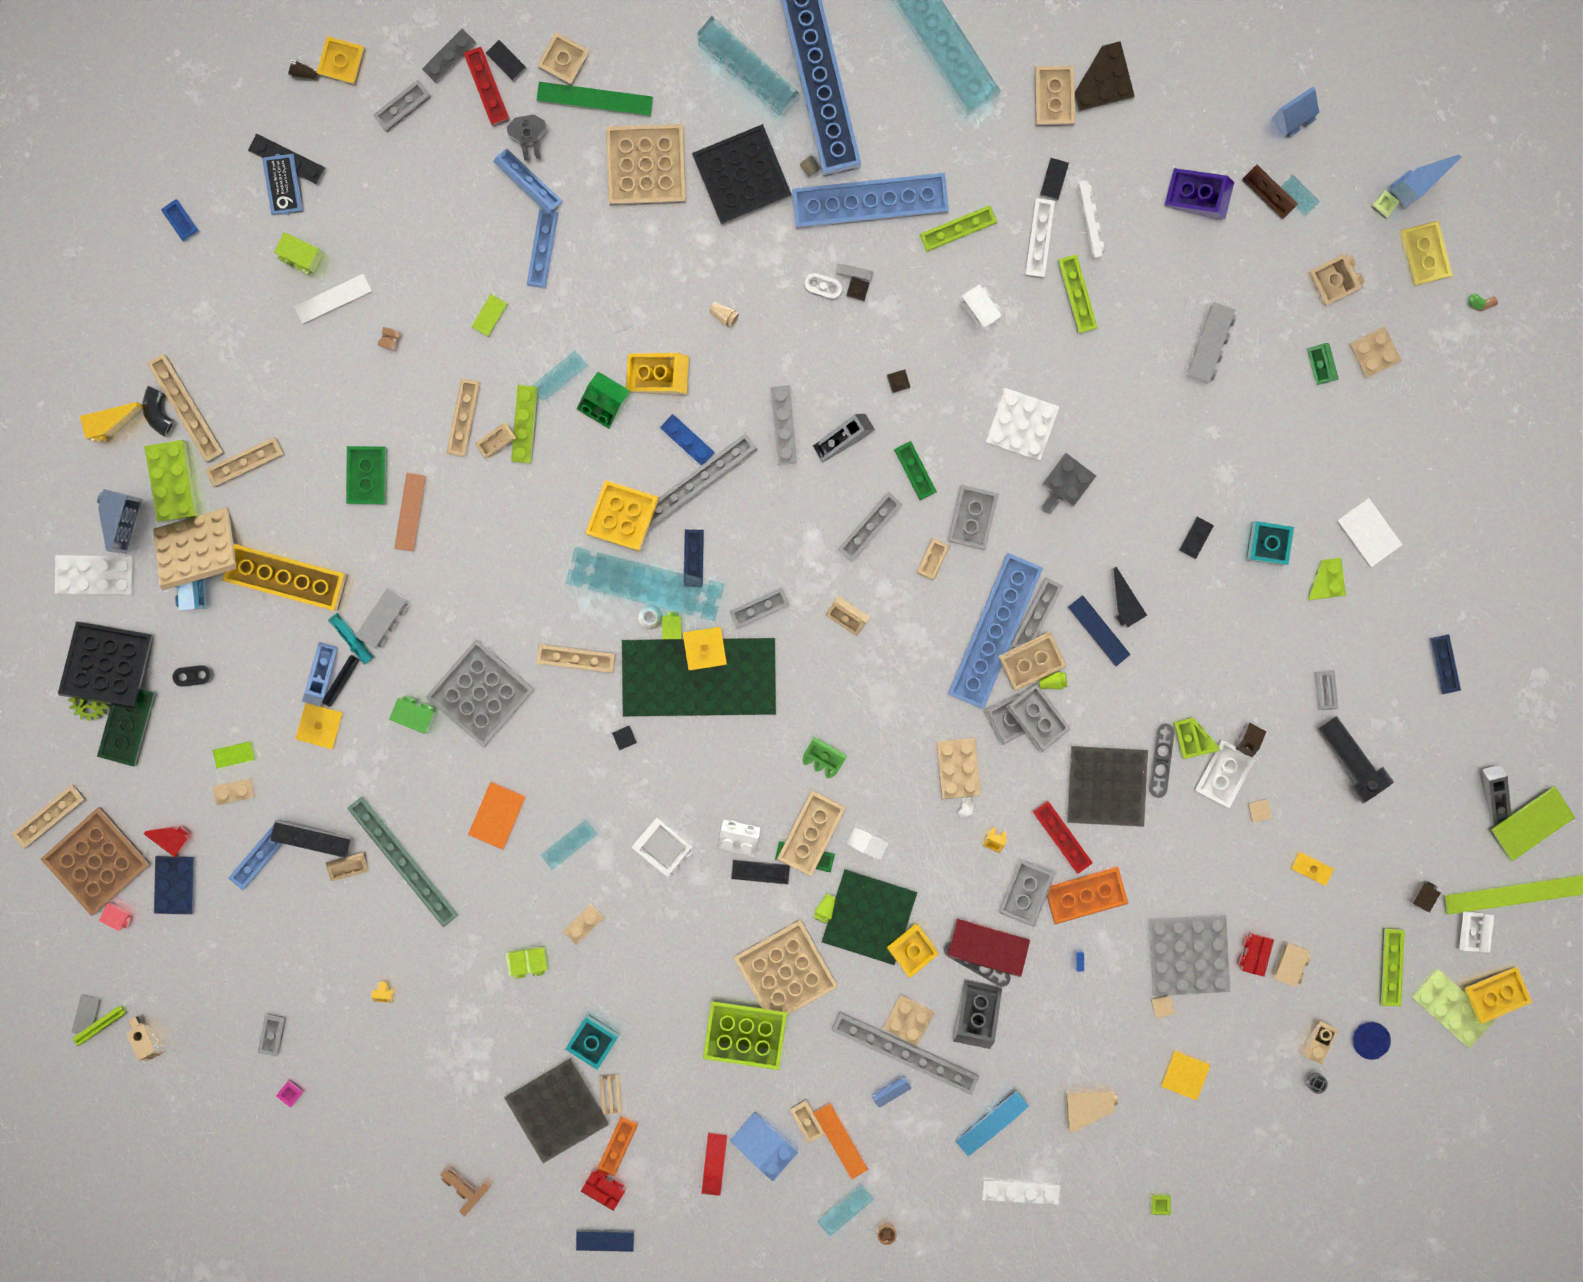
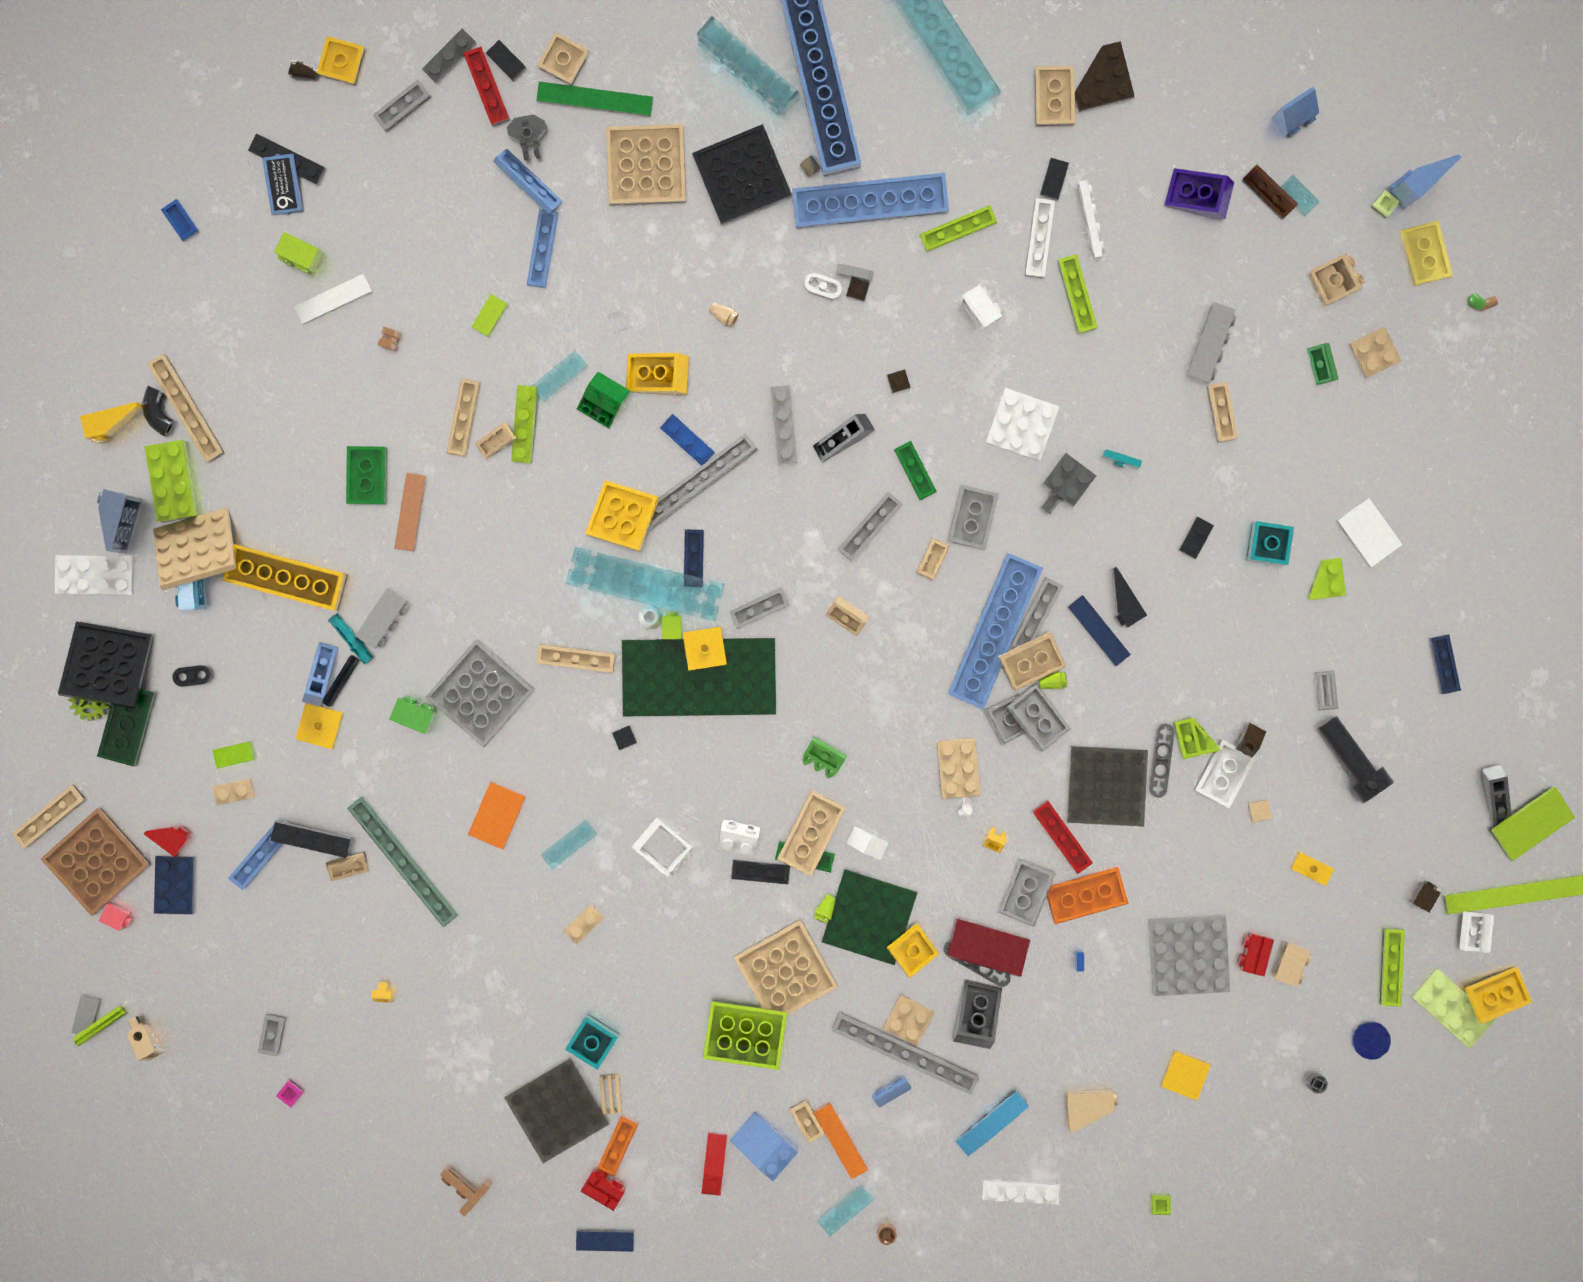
(244, 462): tan plate -> none
(527, 961): lime brick -> none
(1121, 460): none -> teal plate
(1162, 1006): tan tile -> none
(1222, 411): none -> tan plate
(1319, 1042): tan slope -> none

